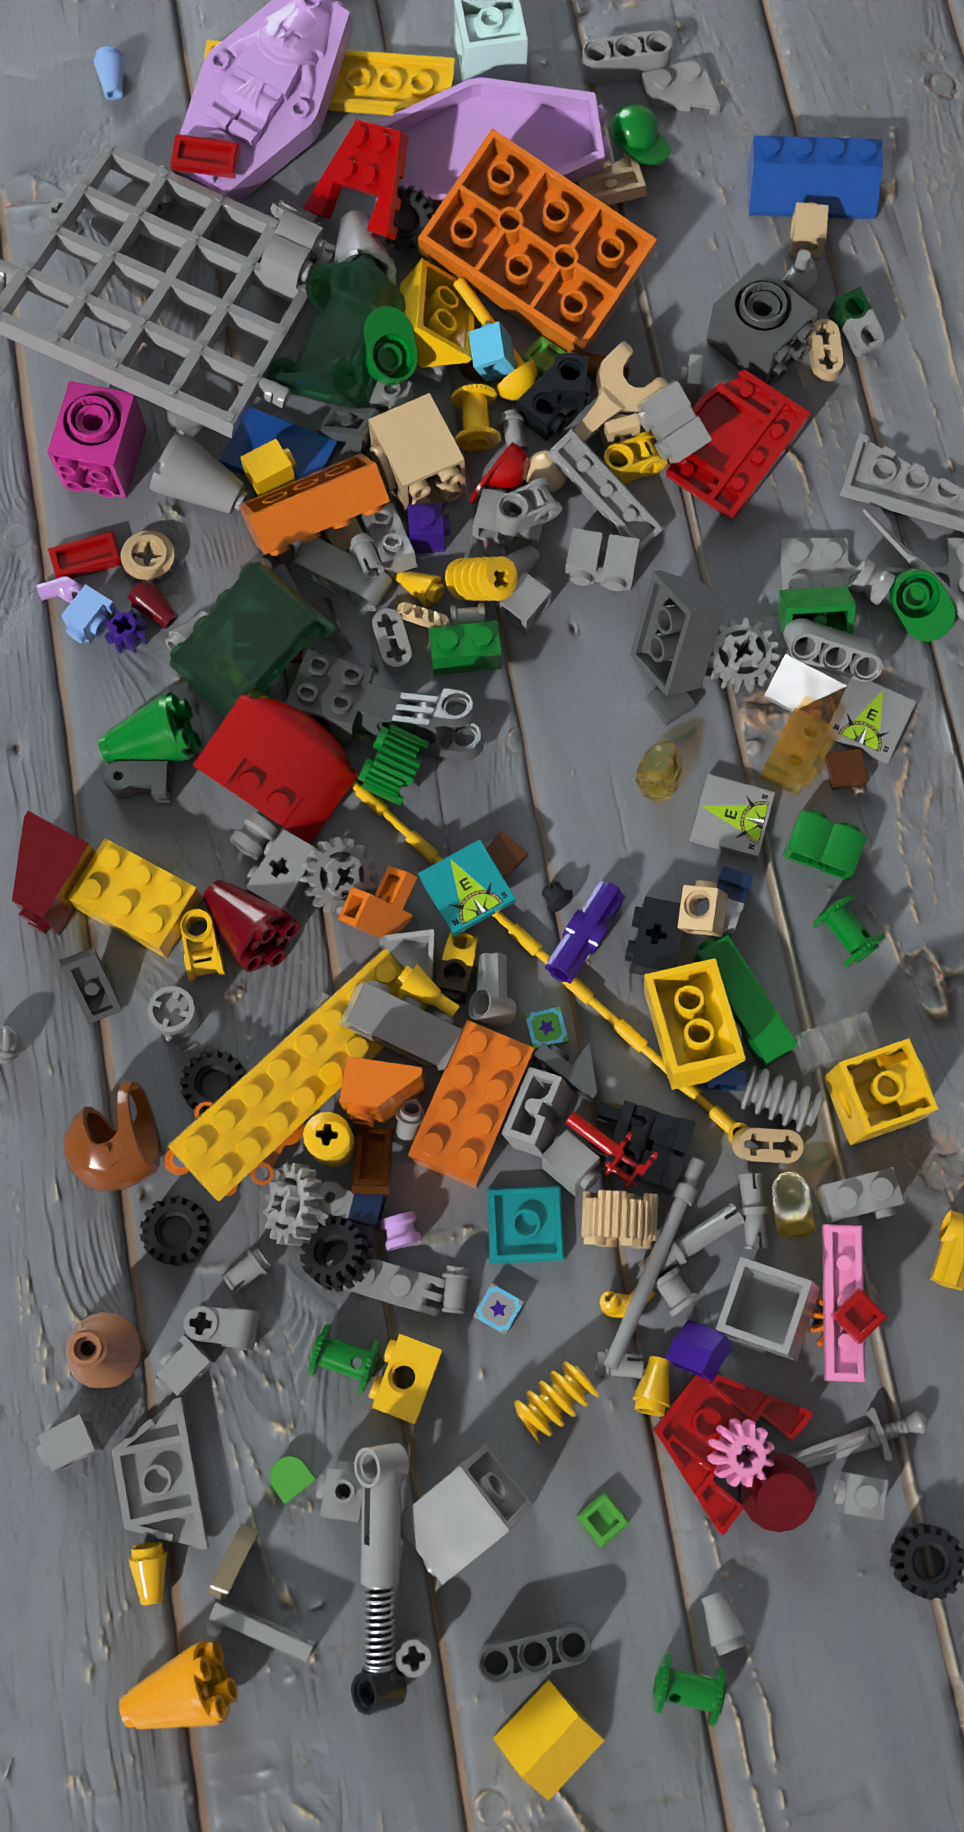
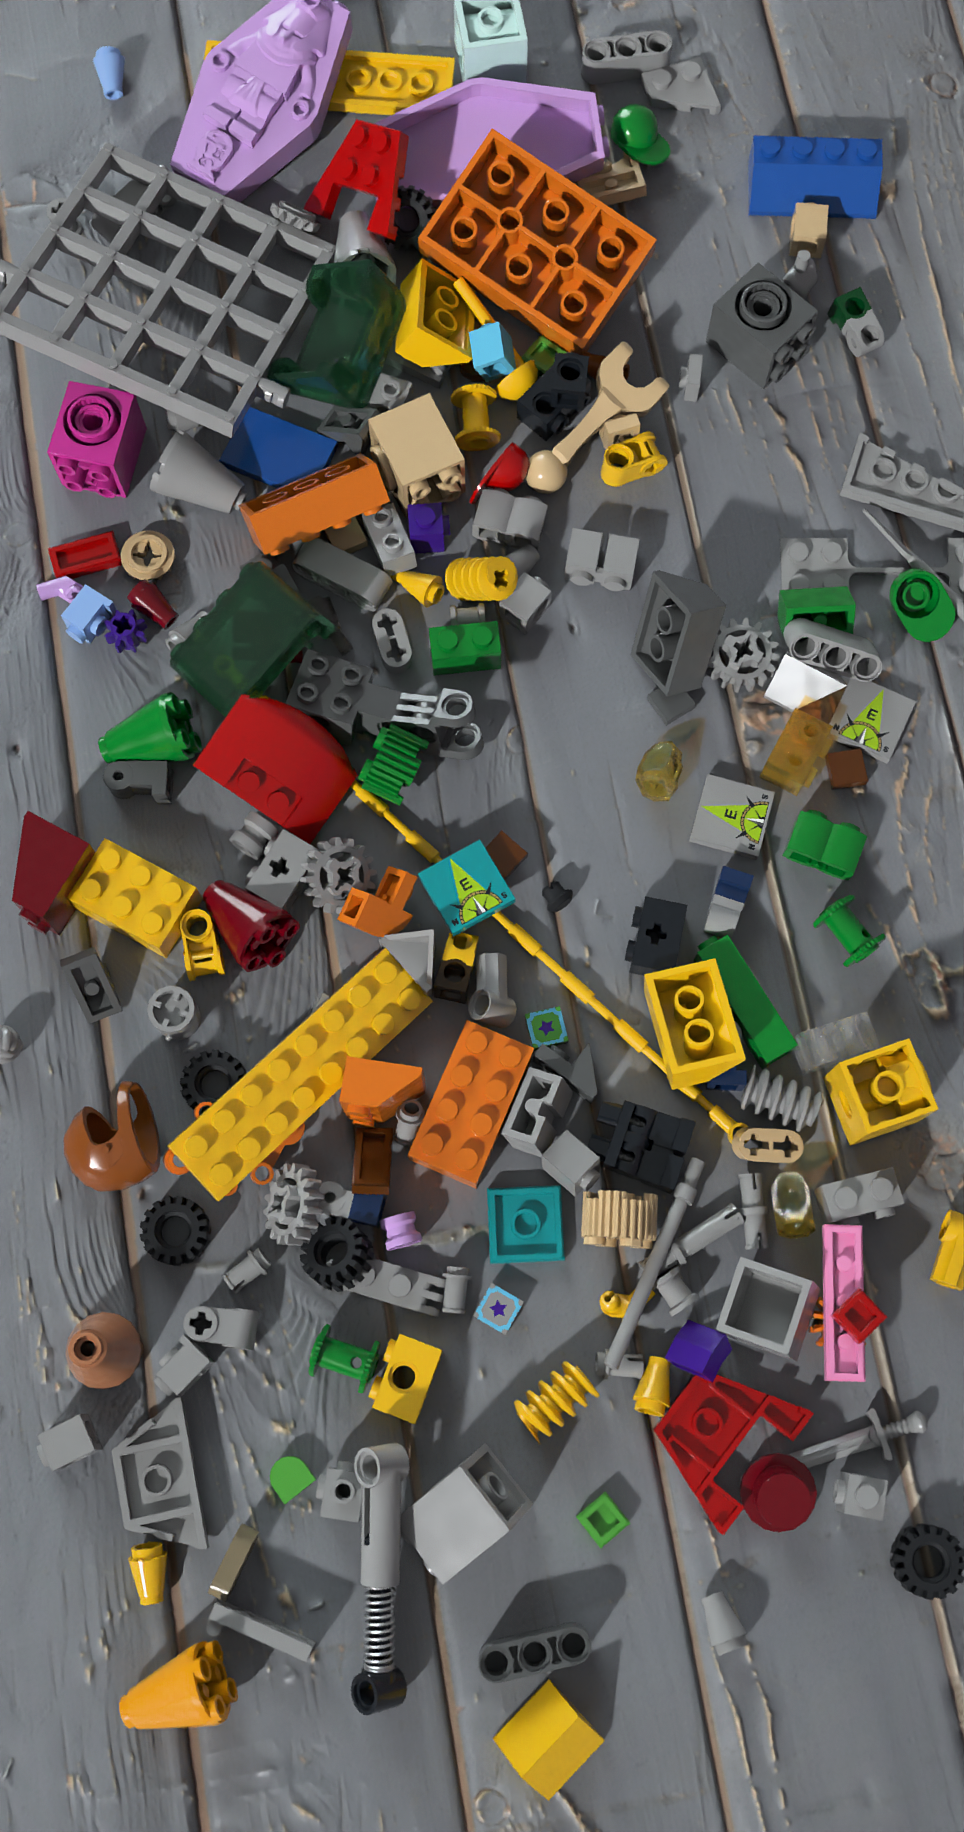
(205, 156): red tile -> none
(269, 467): yellow brick -> none
(292, 250): light grey brick -> none
(339, 1149): yellow piece -> none
(364, 549): light grey pin -> none
(390, 346): green cap -> none
(401, 1025): light grey brick -> none
(406, 1665): light grey bush -> none
(419, 986): yellow cone -> none
(422, 616): tan gear -> none
(511, 423): light grey pin -> none
(531, 504): light grey piece -> none
(585, 932): dark purple piece -> none
(604, 489): light grey tile -> none
(610, 1148): red piece -> none
(672, 423): light grey brick -> none
(689, 1689): green hose -> none
(713, 920): tan brick -> none
(749, 434): red slope -> none
(750, 1460): bright pink gear -> none
(832, 350): tan beam -> none
(872, 581): light grey wheel -> none

